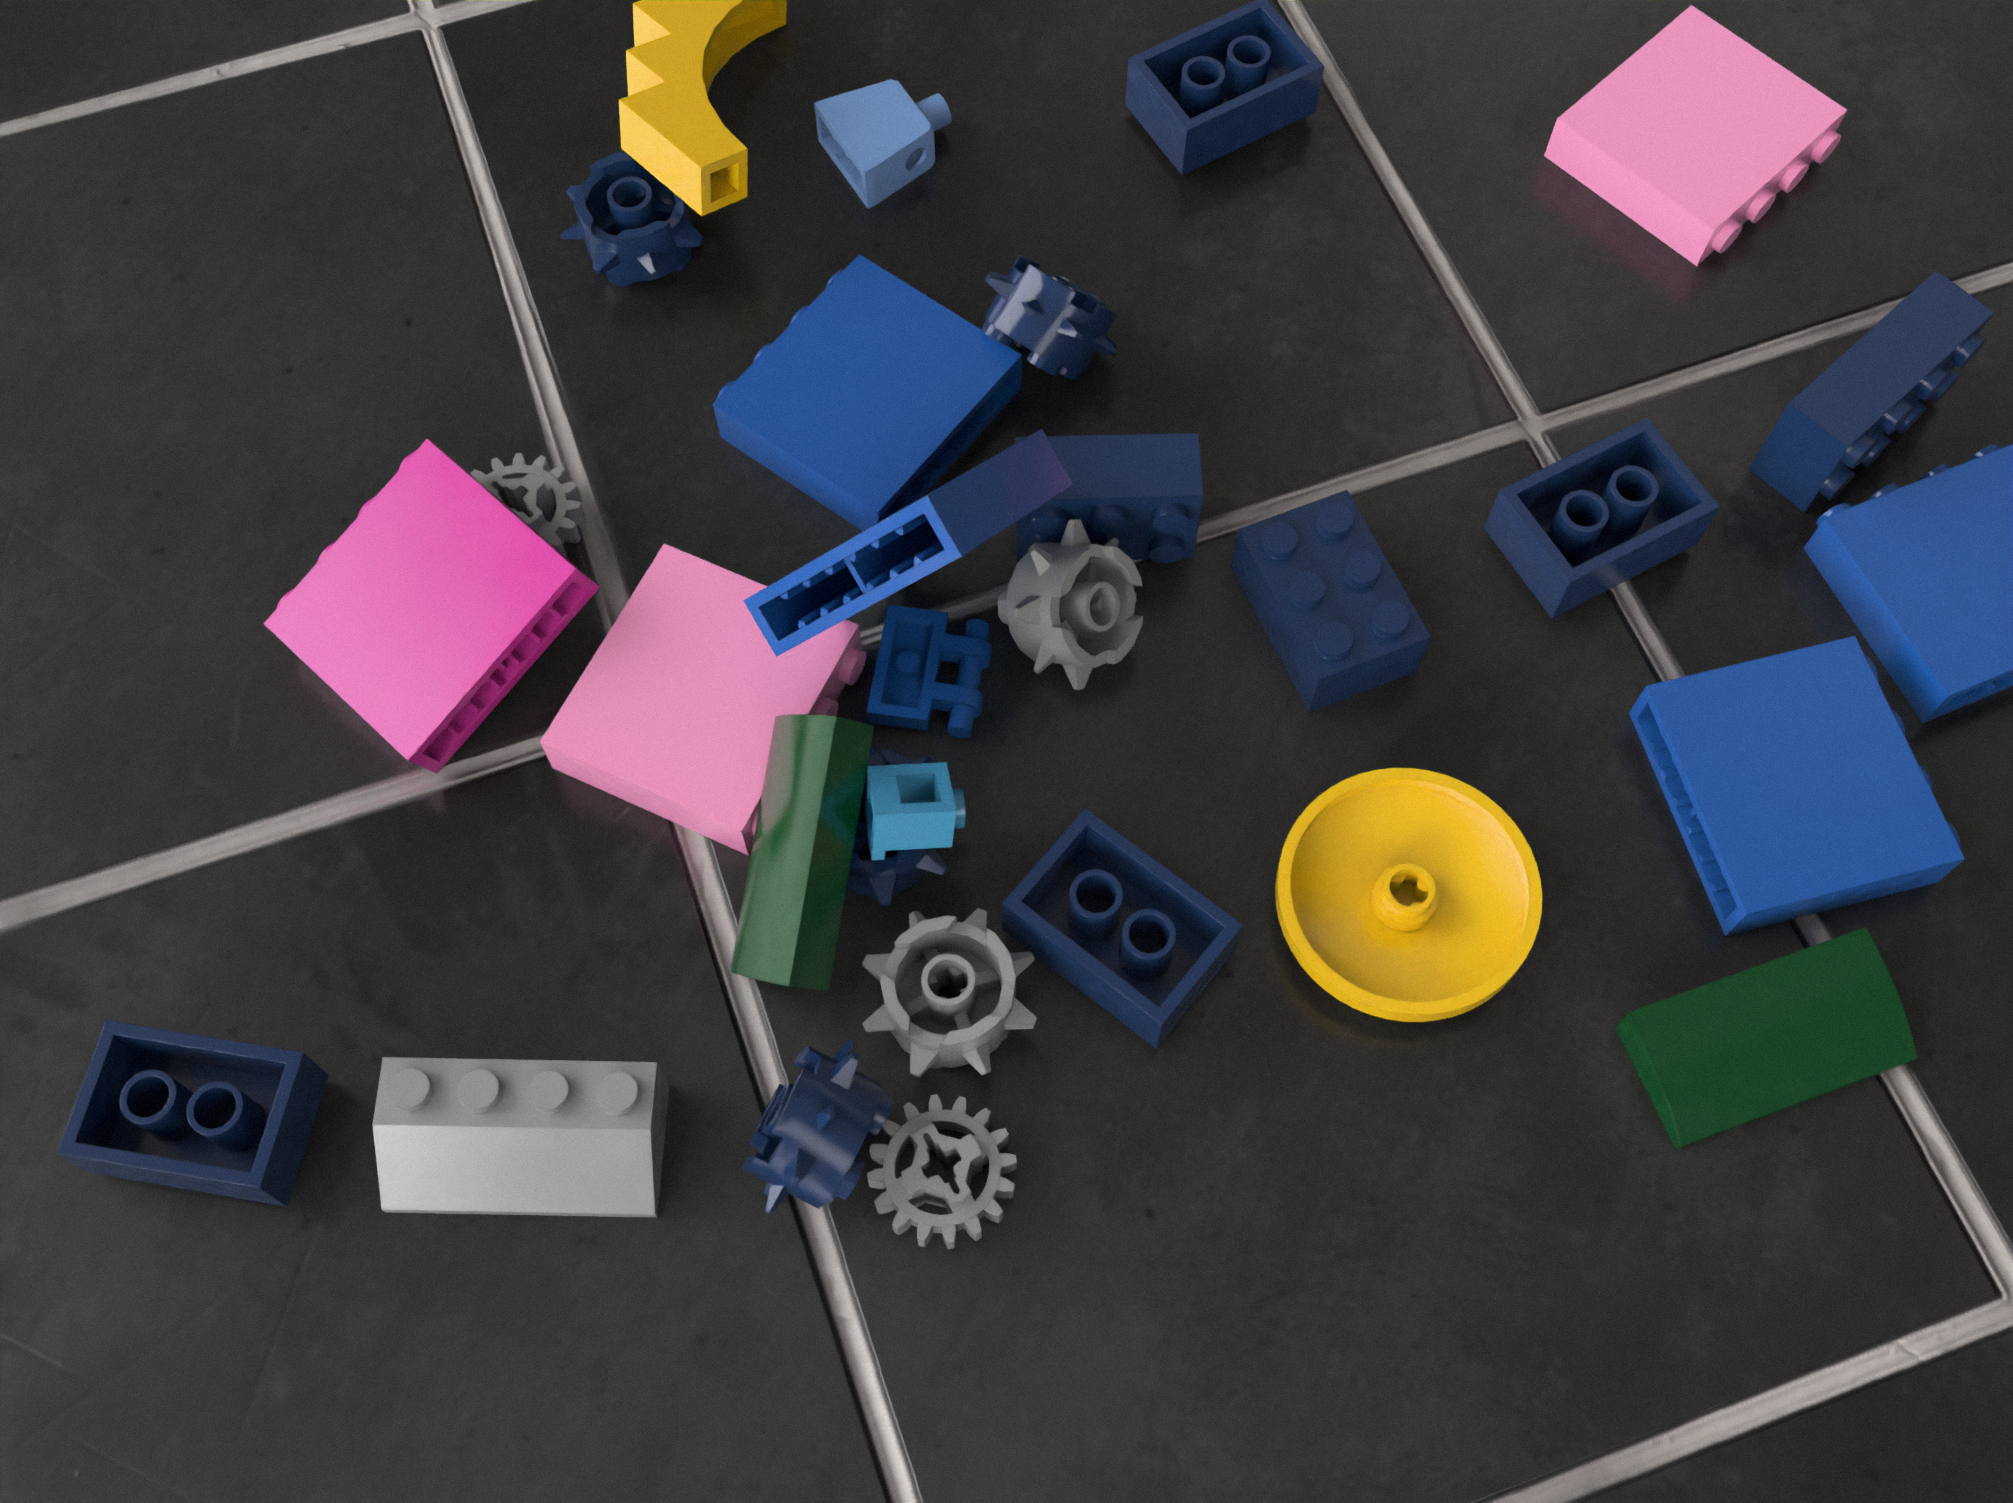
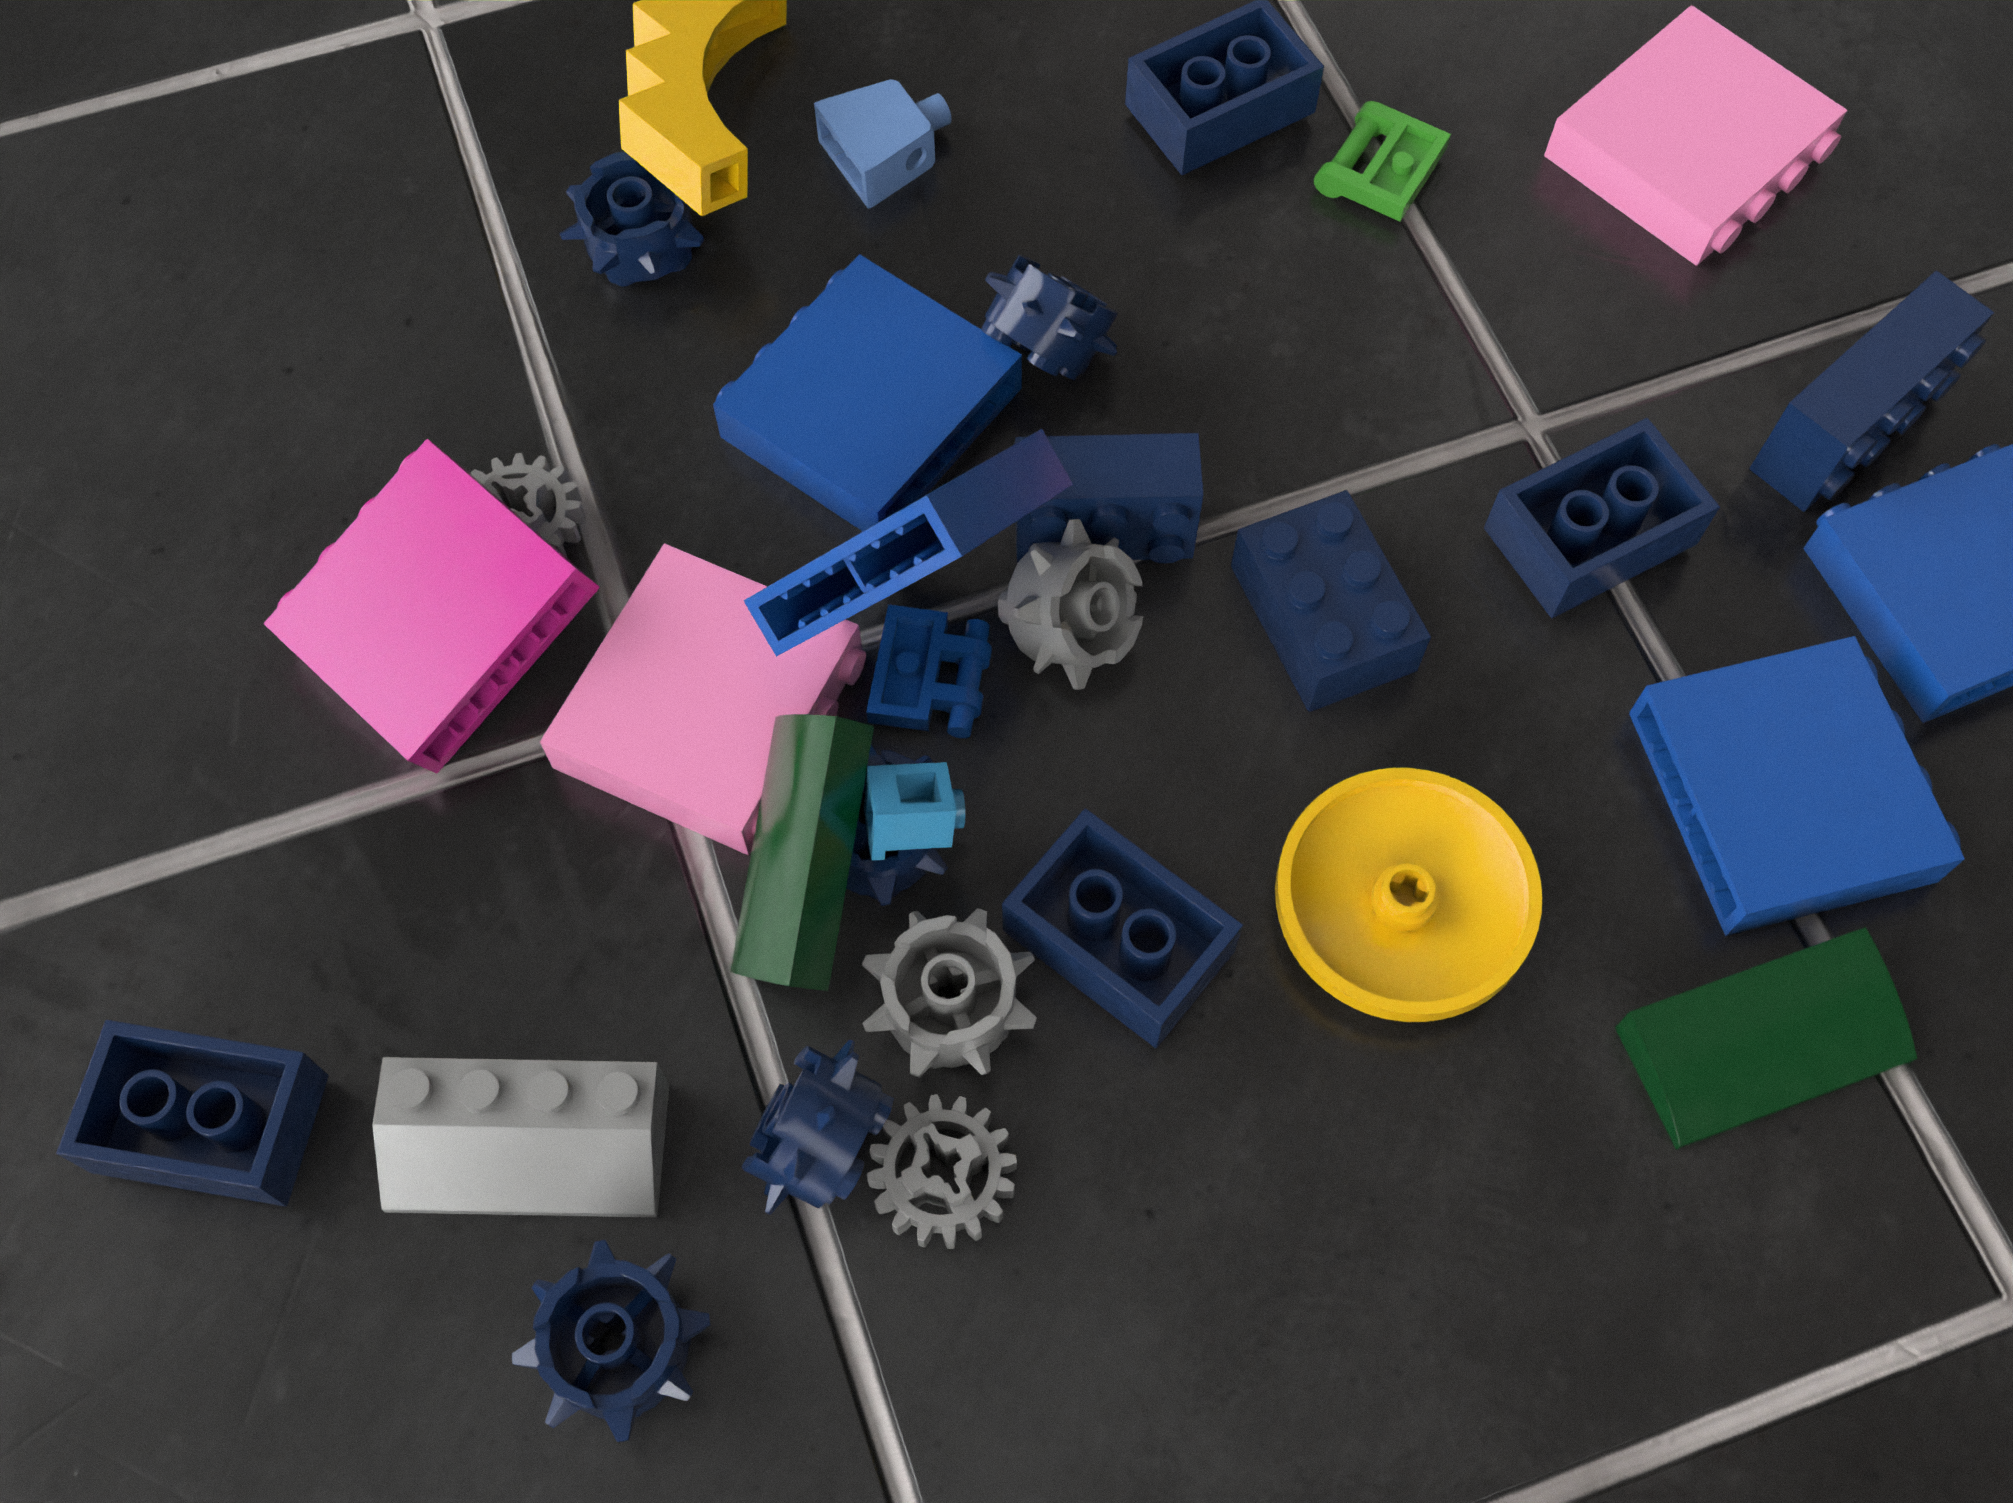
(621, 1381): none -> dark blue brick
(1396, 169): none -> bright green plate

